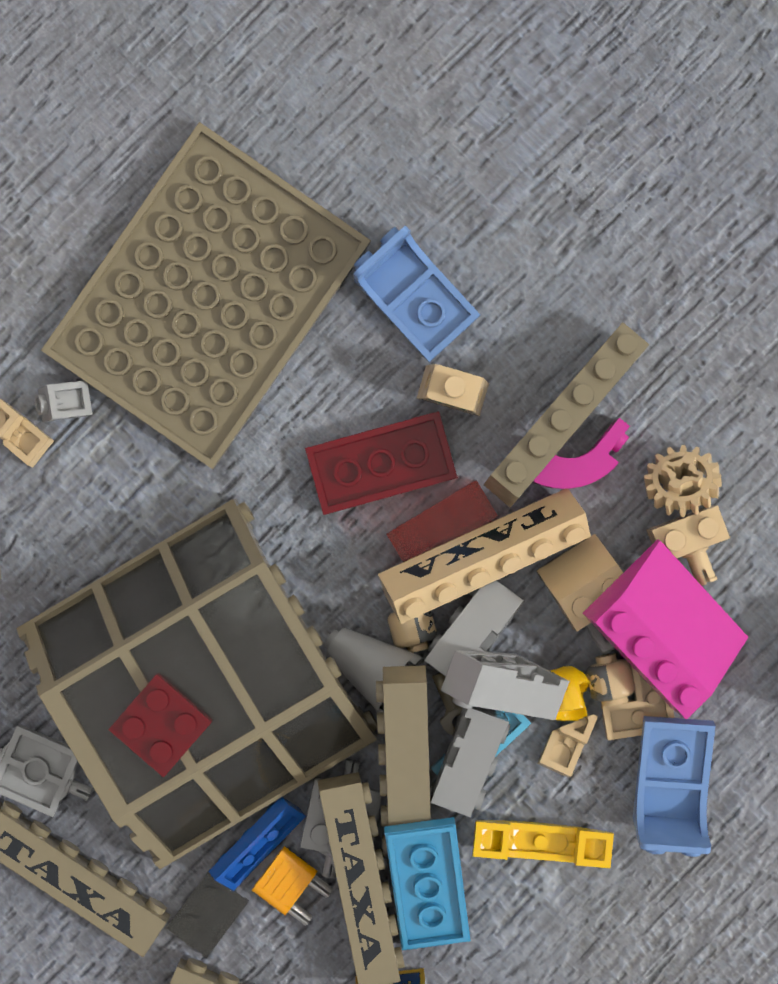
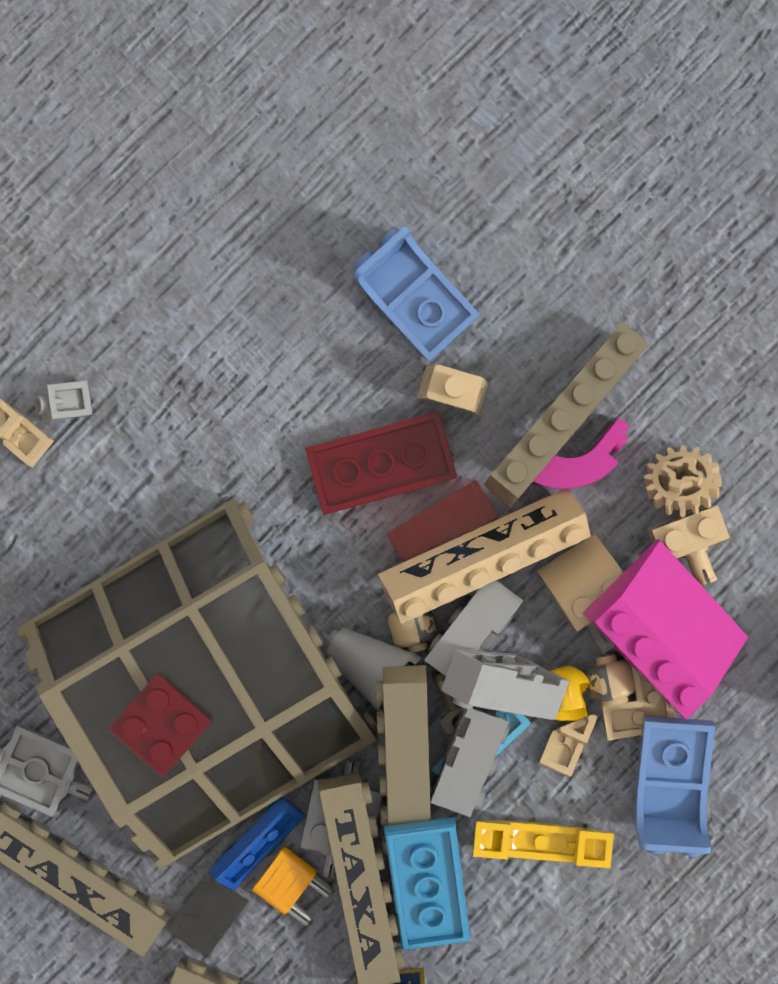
(206, 295): dark tan plate -> none

